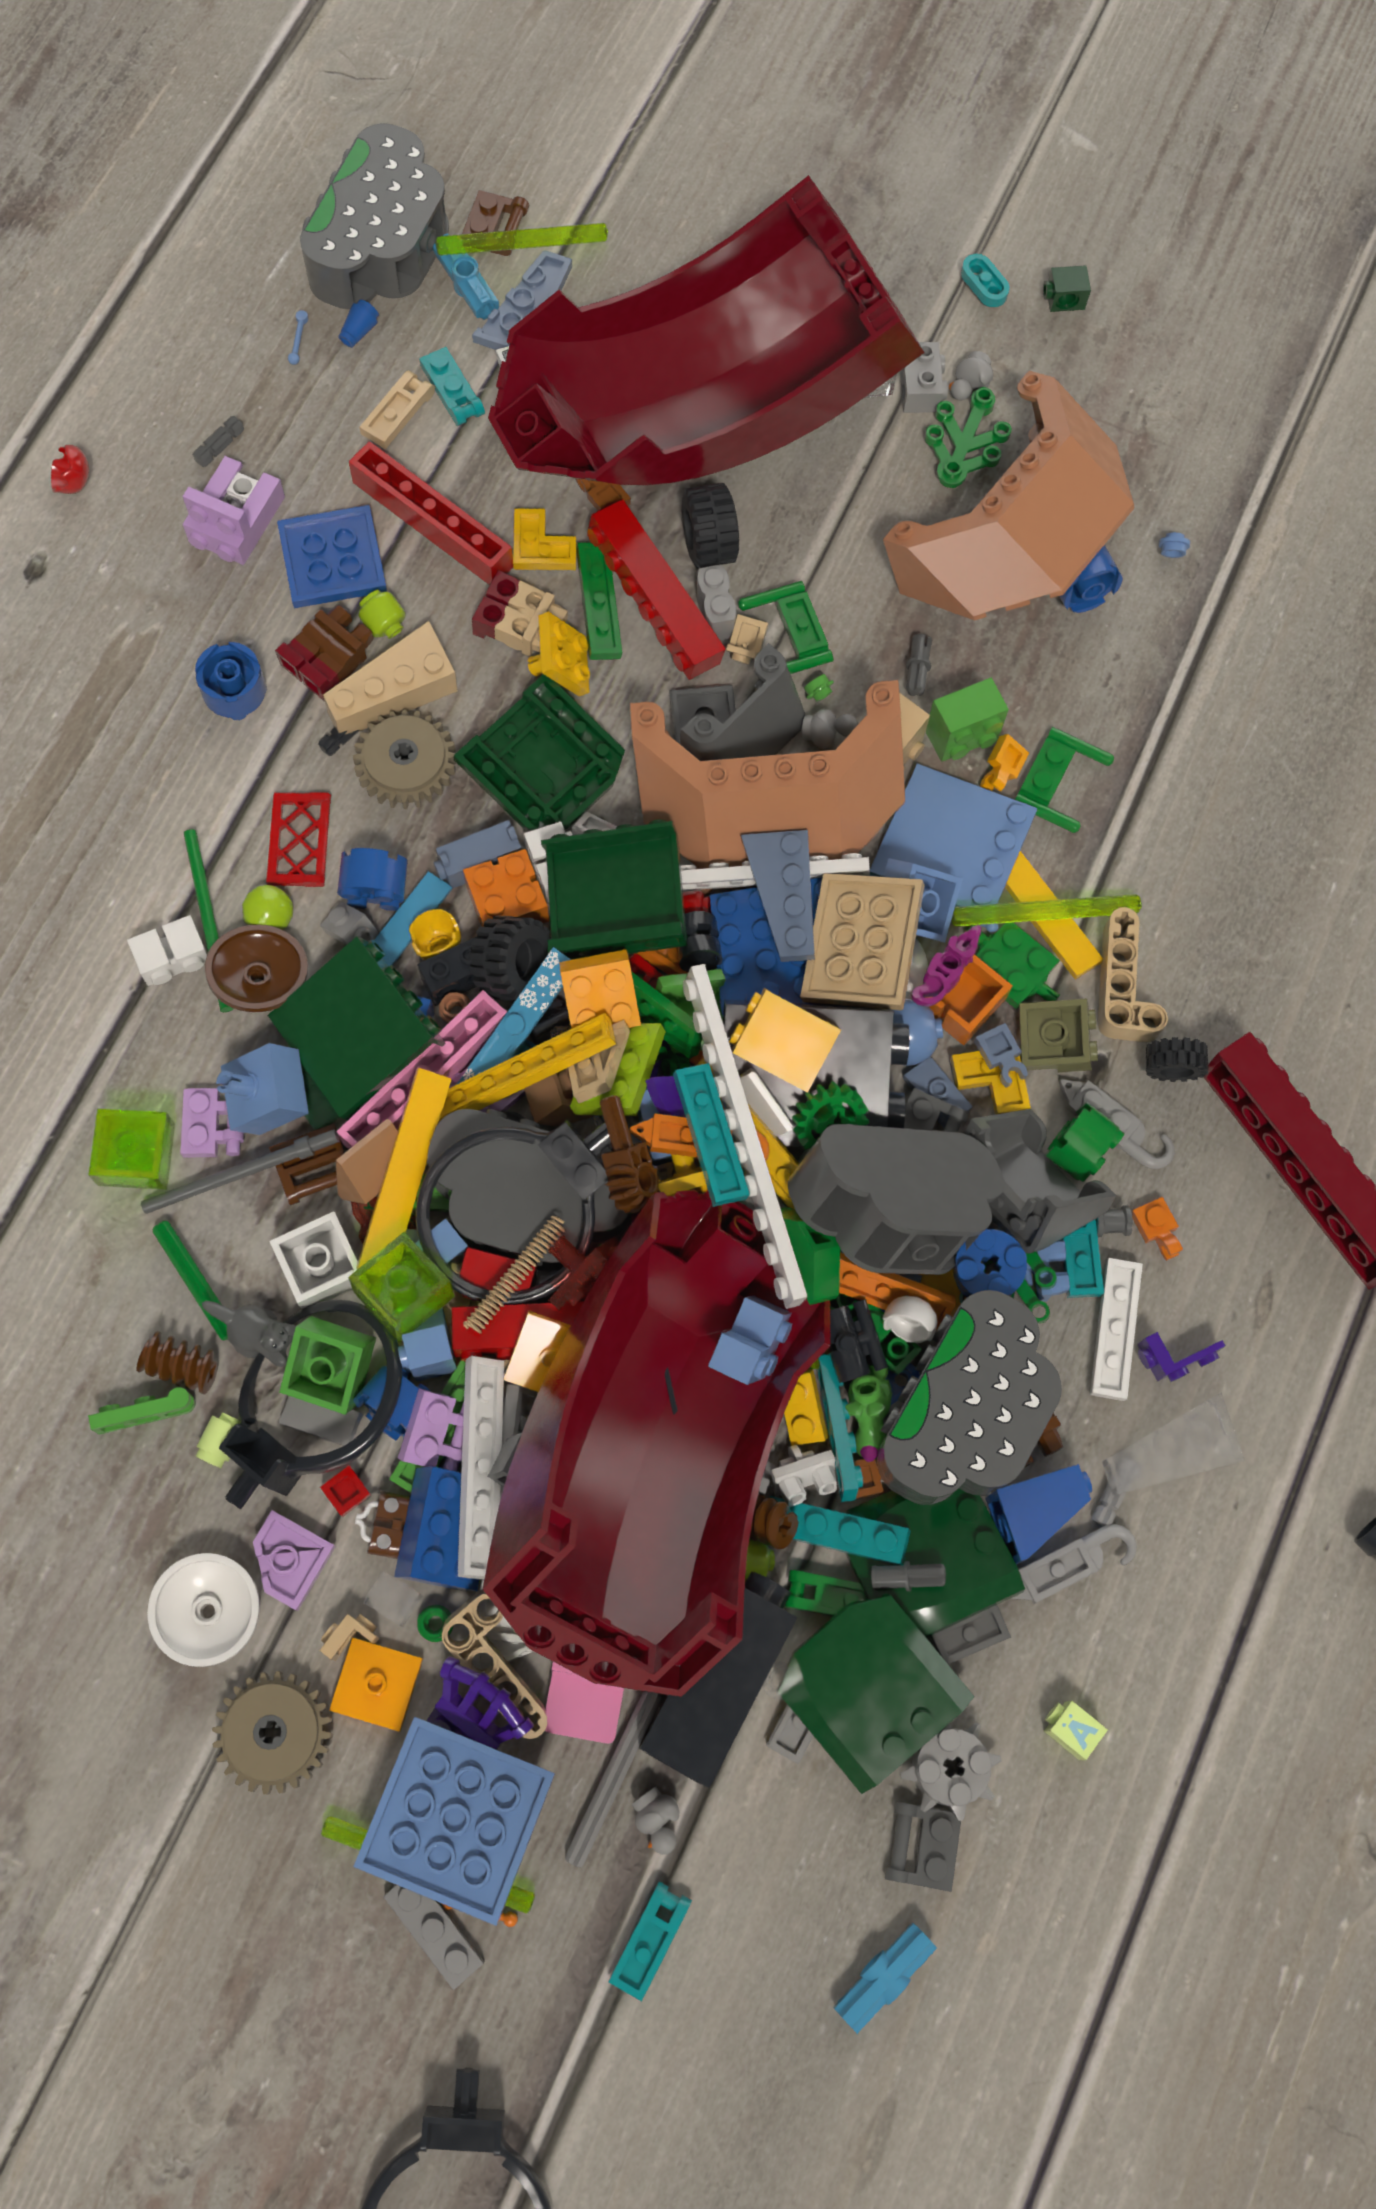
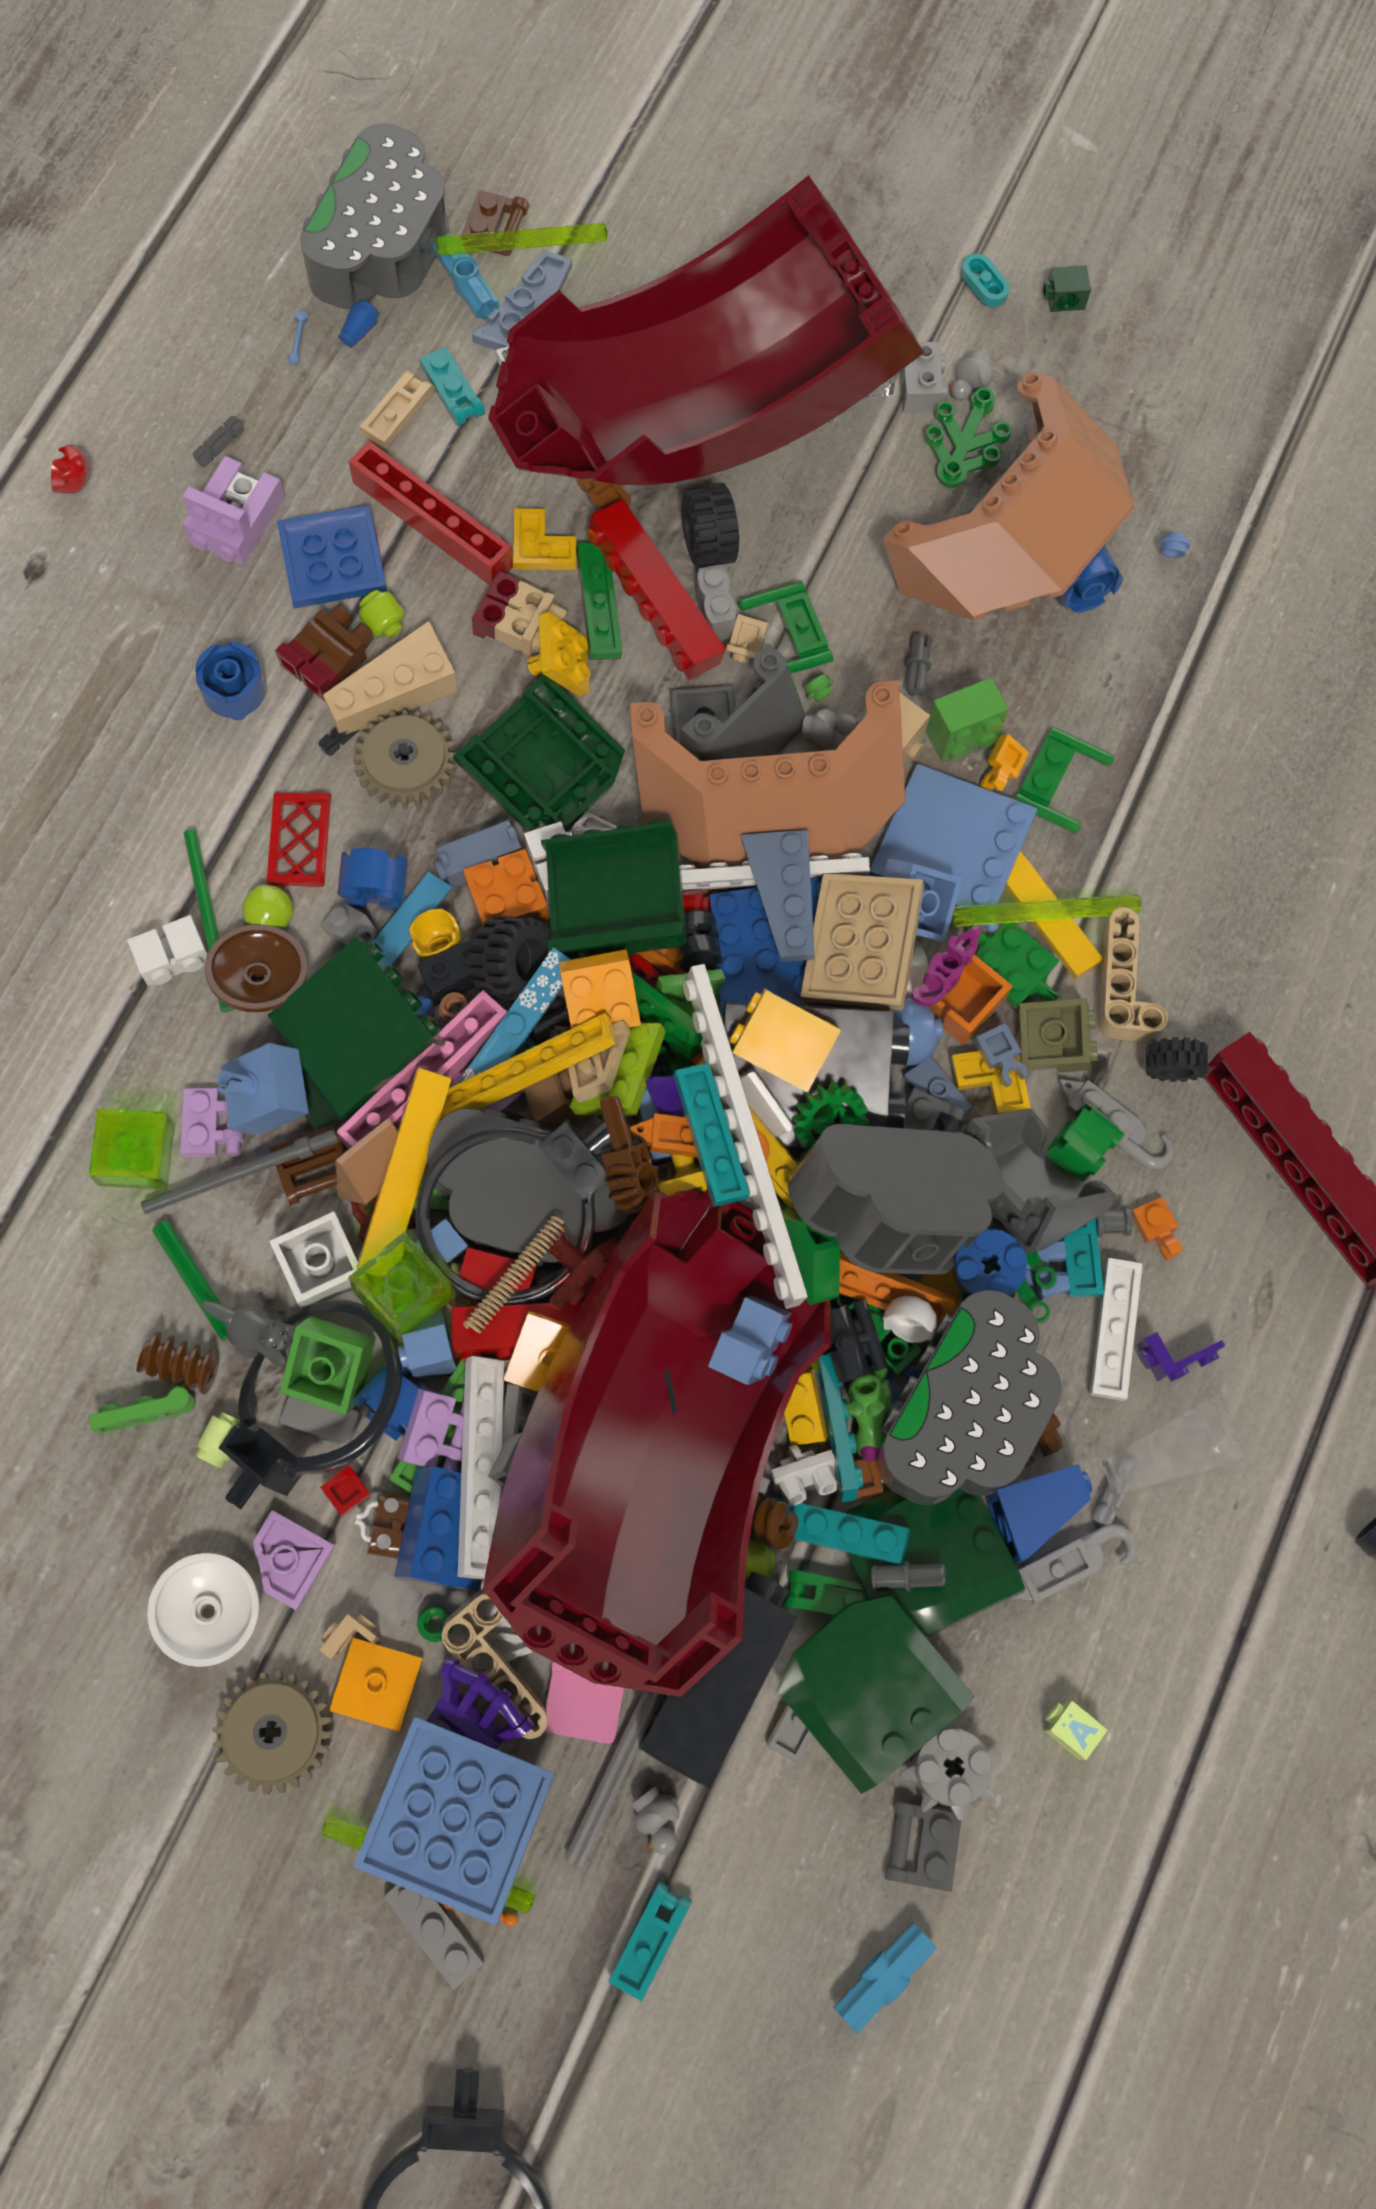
(971, 1635): dark grey plate -> none

